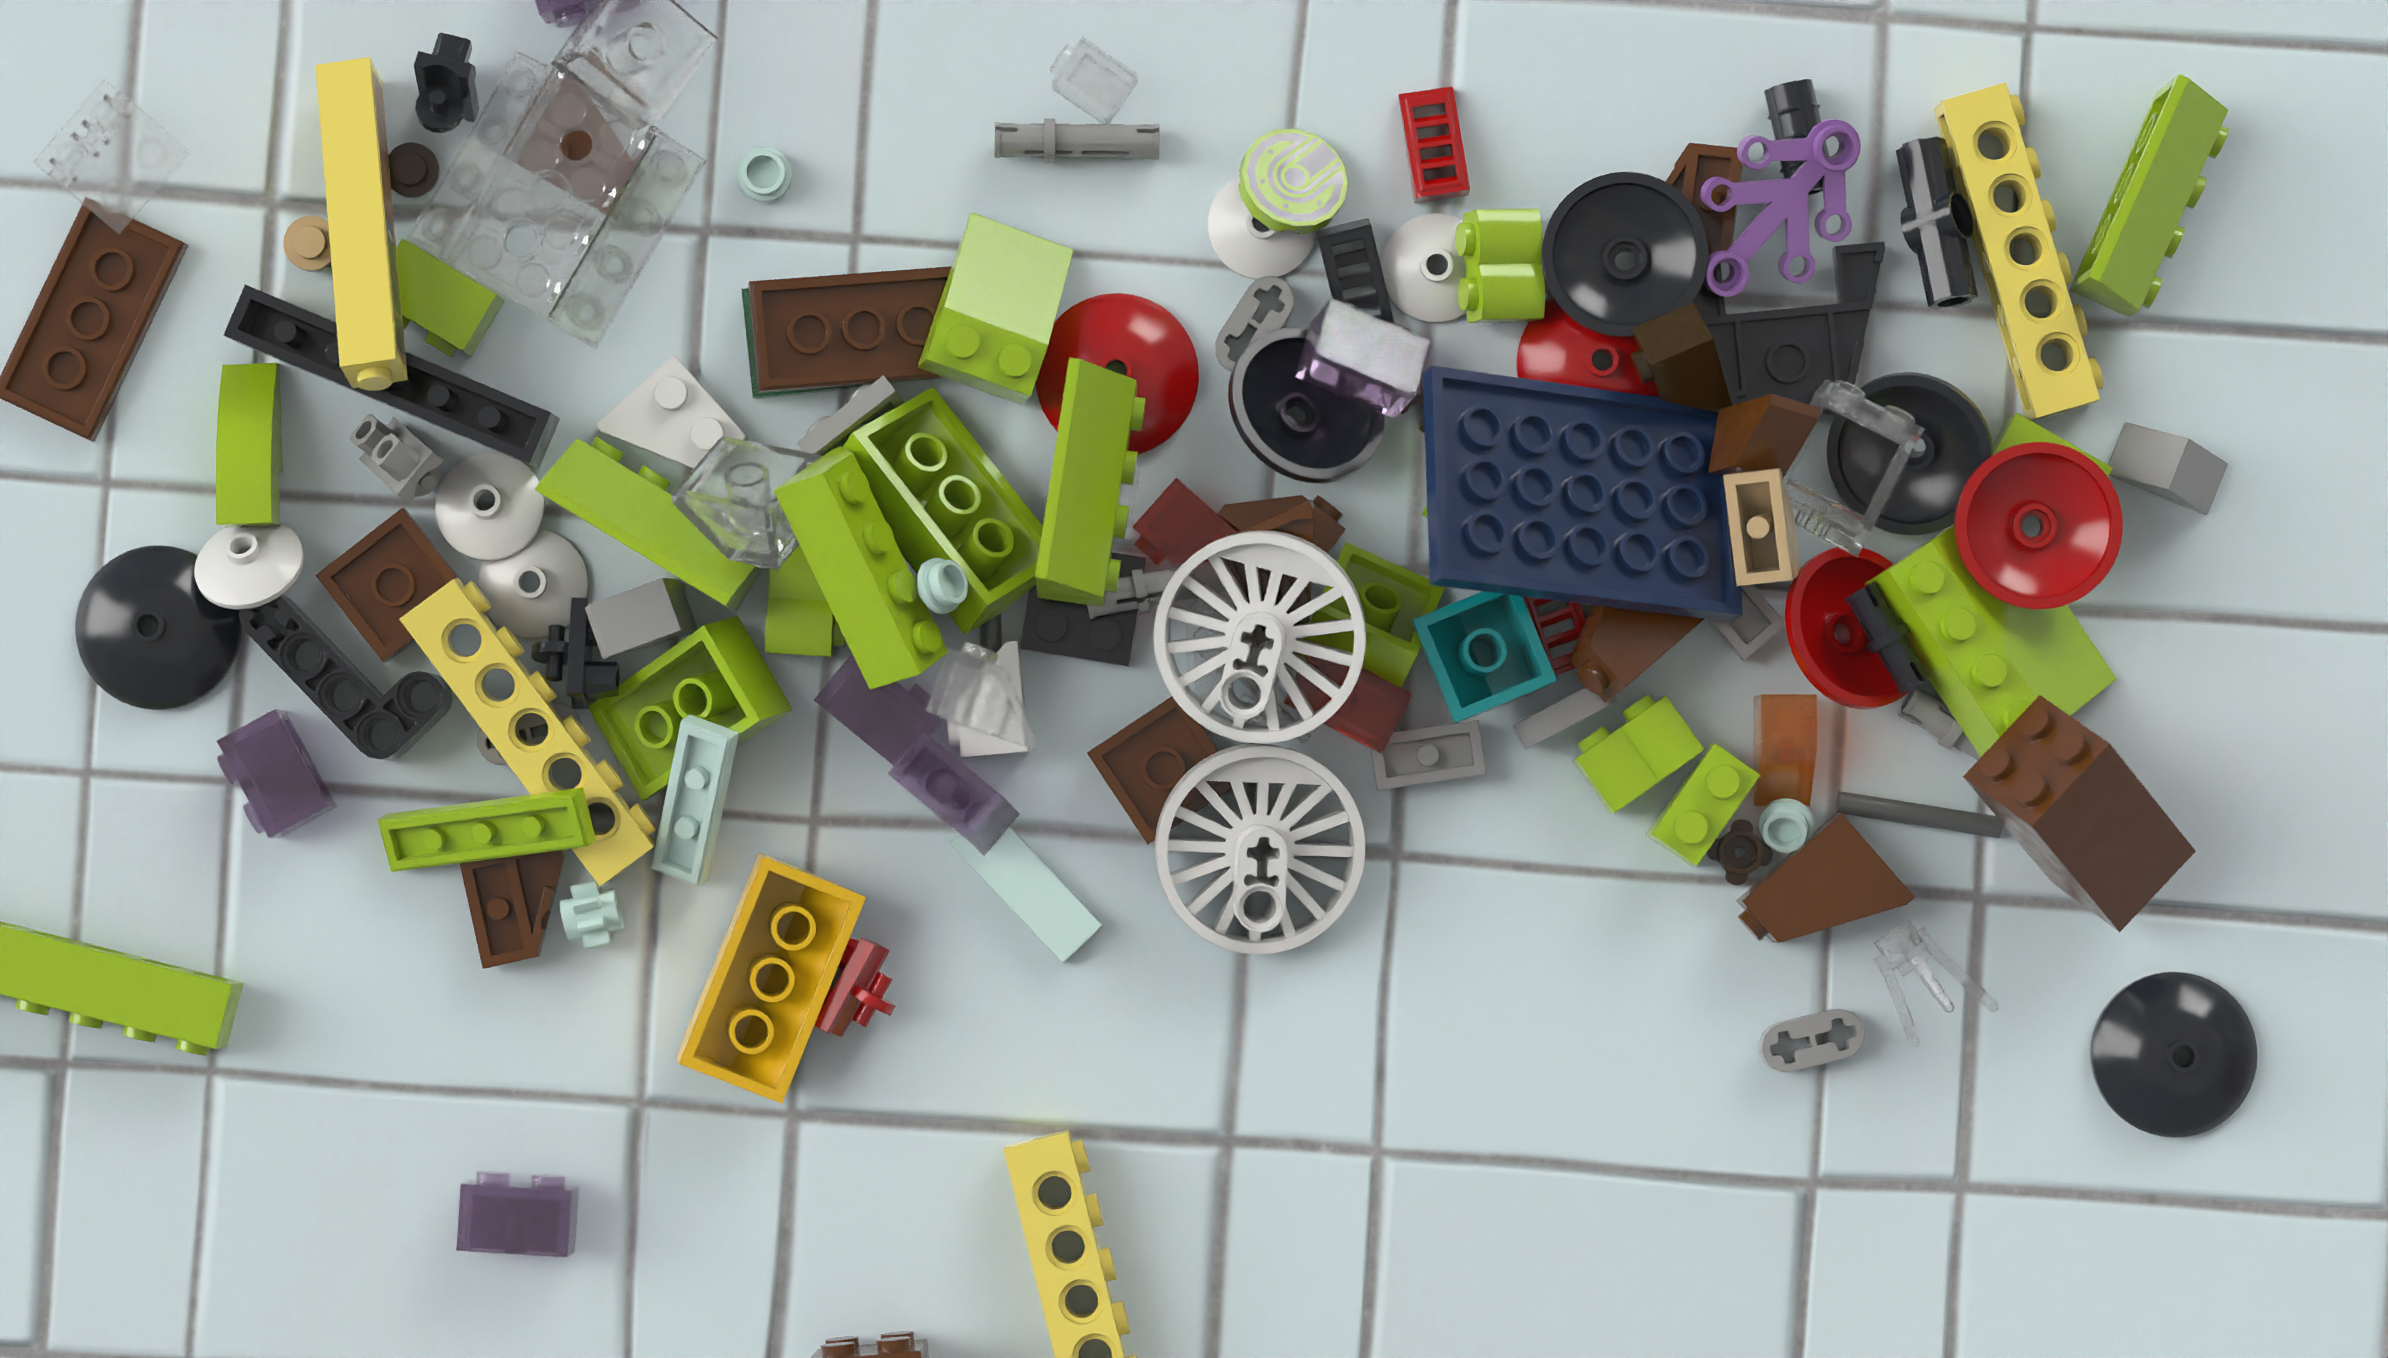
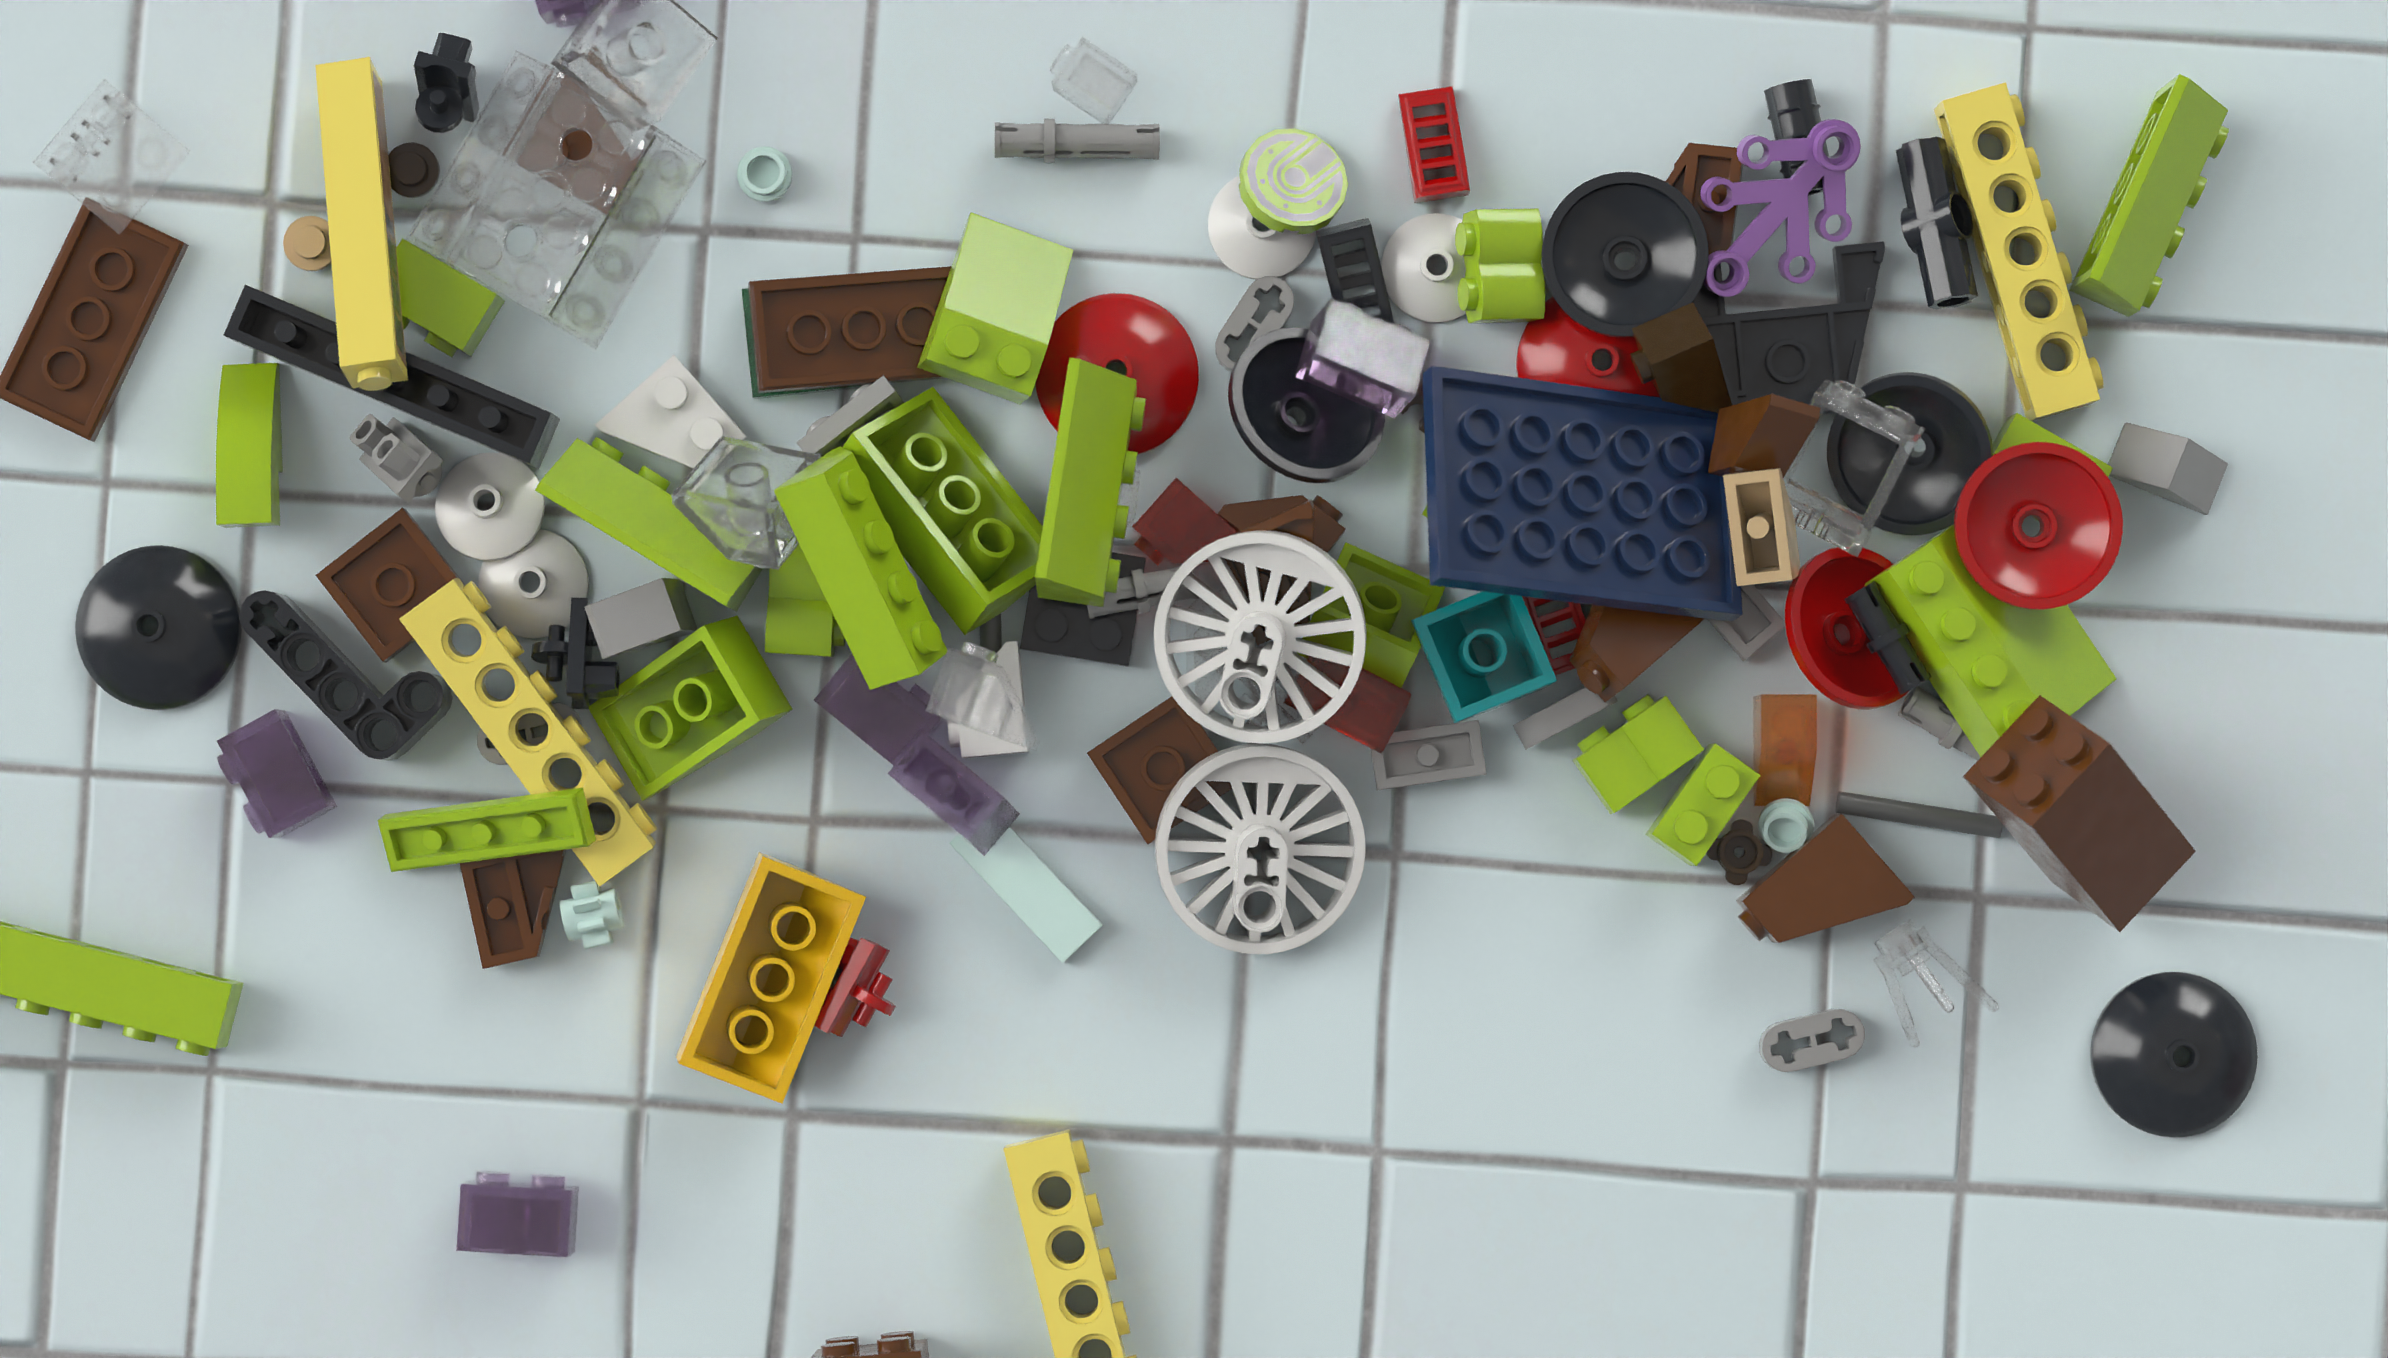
(249, 565): white dish -> none
(694, 800): light aqua tile -> none
(942, 585): light aqua plate -> none

